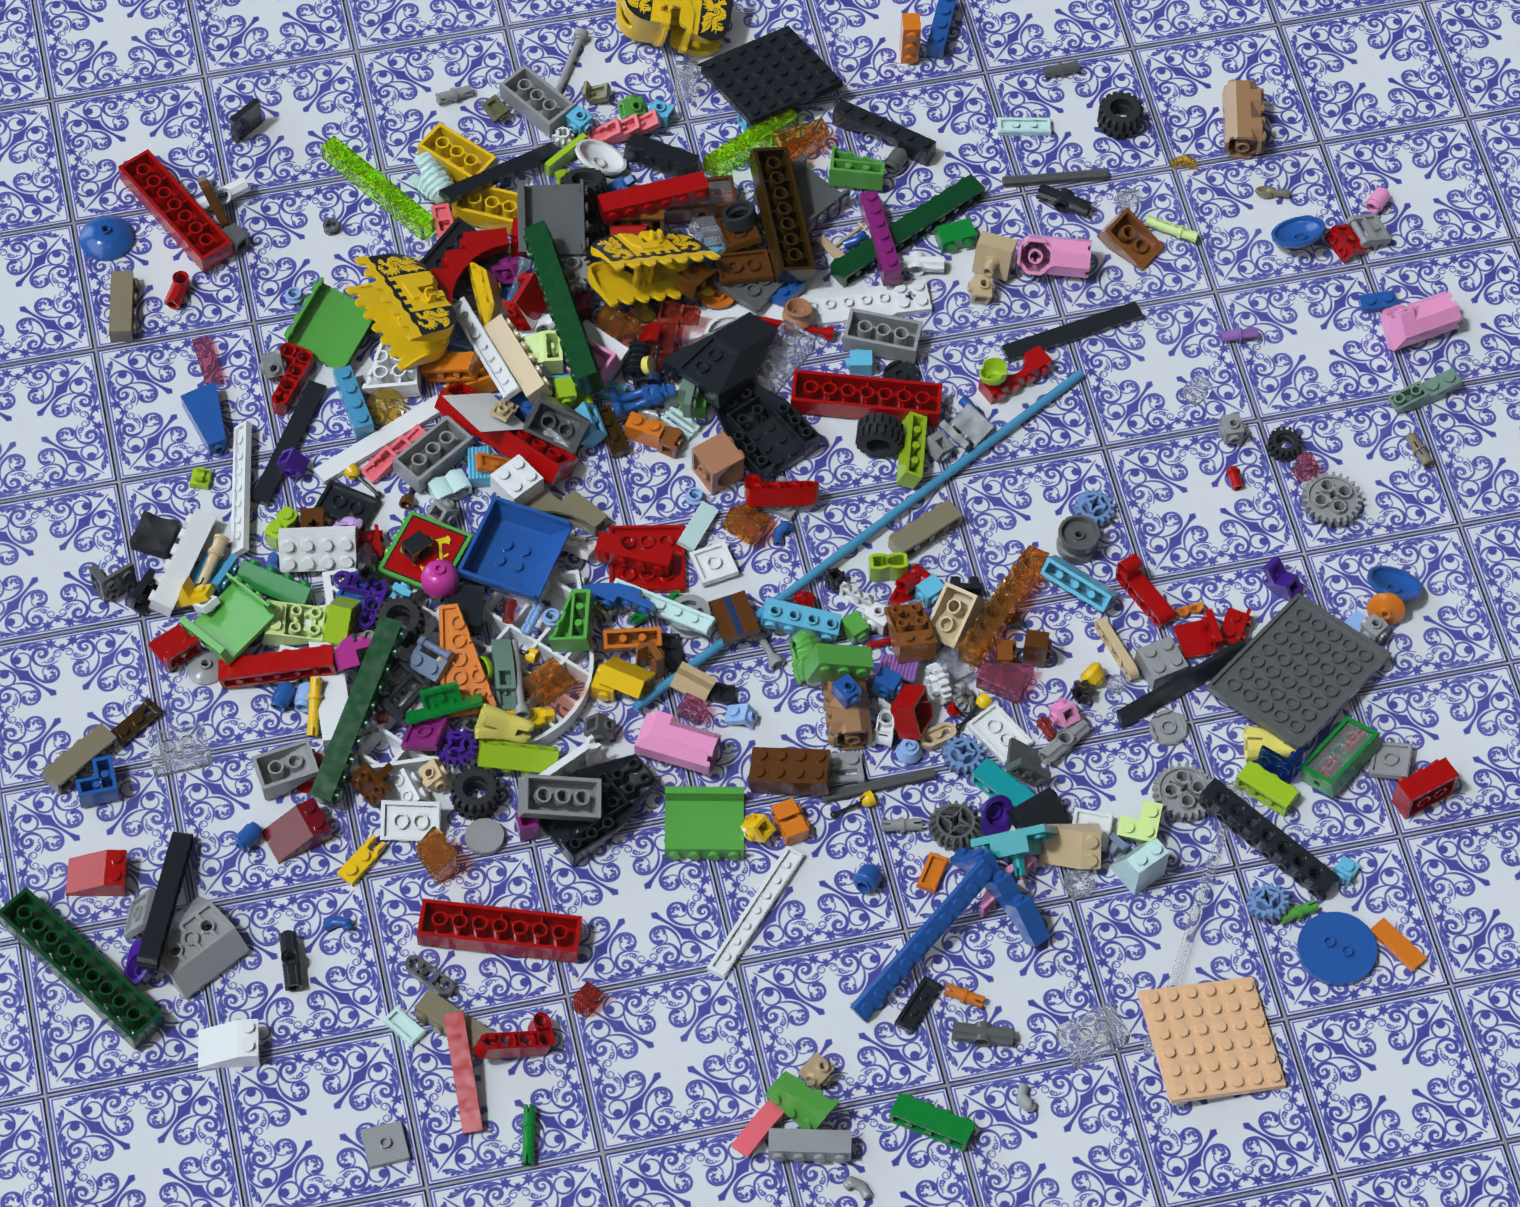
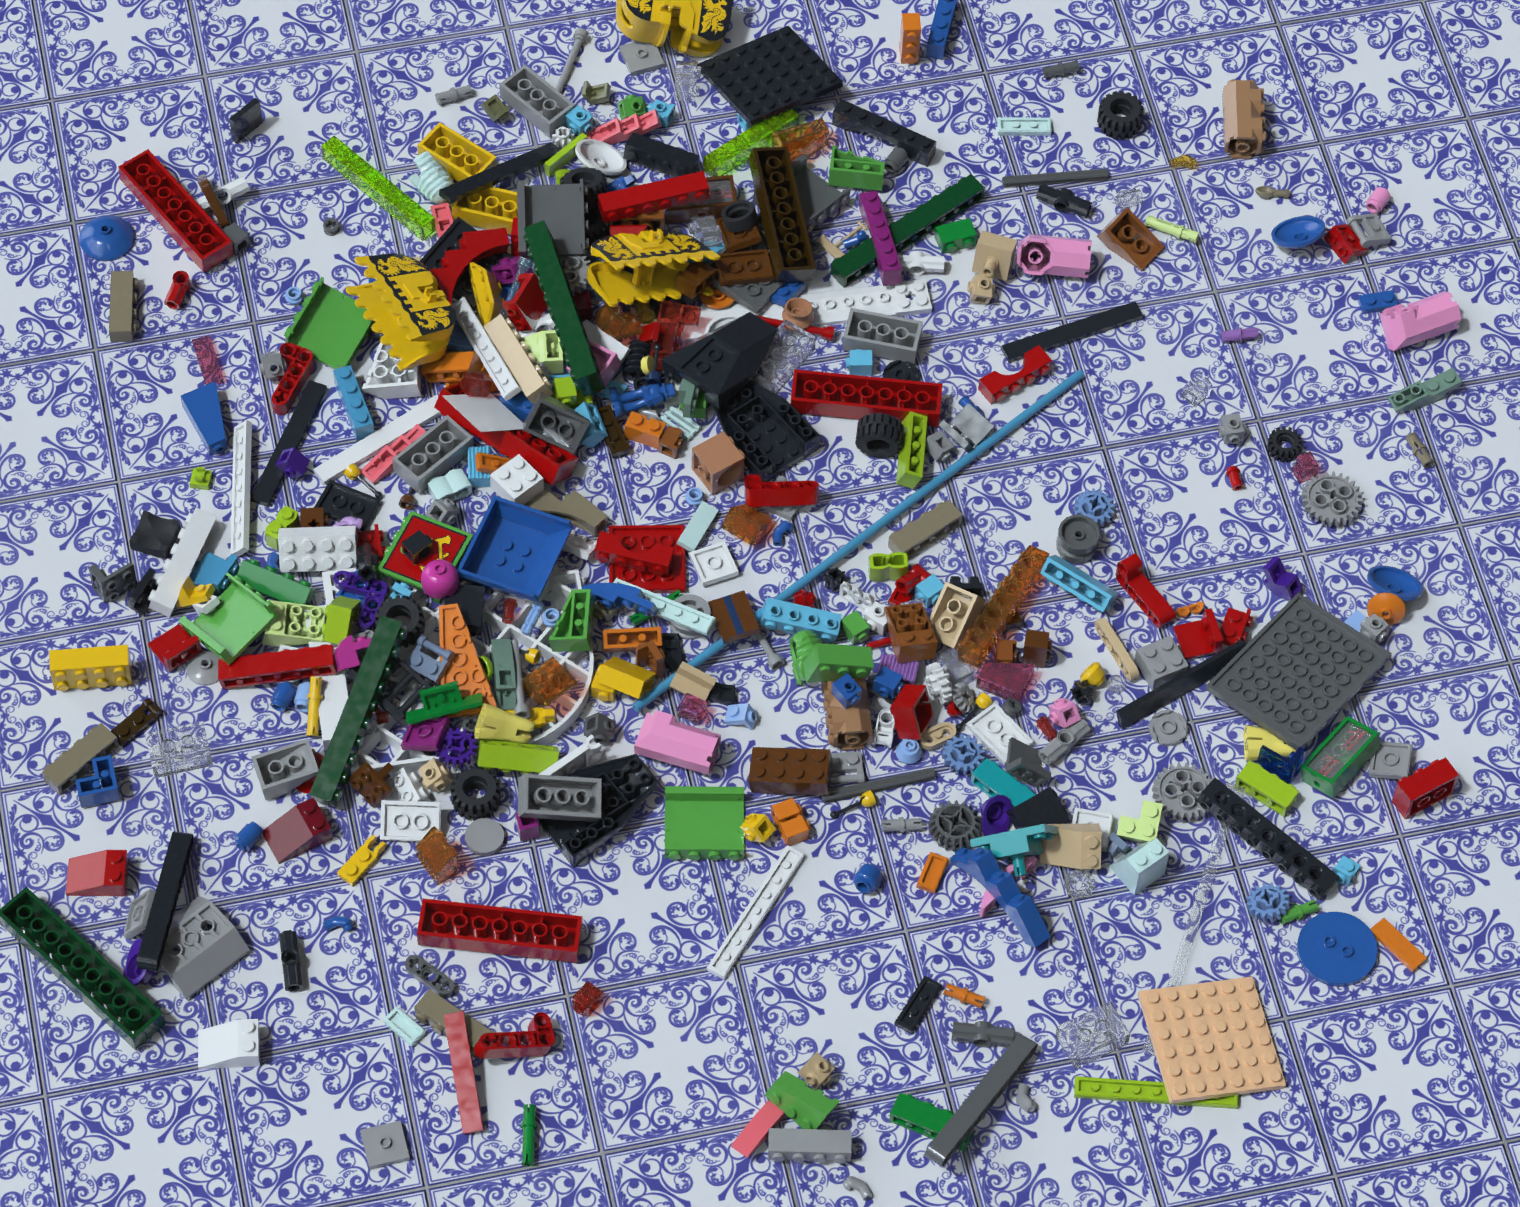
(90, 667): none -> yellow brick
(215, 553): tan pin -> none
(394, 403): clear yellow dish -> none
(475, 384): none -> clear red brick
(504, 410): tan slope -> none
(641, 57): none -> light grey plate
(923, 940): blue plate -> none
(981, 1100): none -> dark grey beam
(993, 371): lime hair -> none
(1011, 707): none -> dark grey bush
(1139, 1092): none -> lime tile

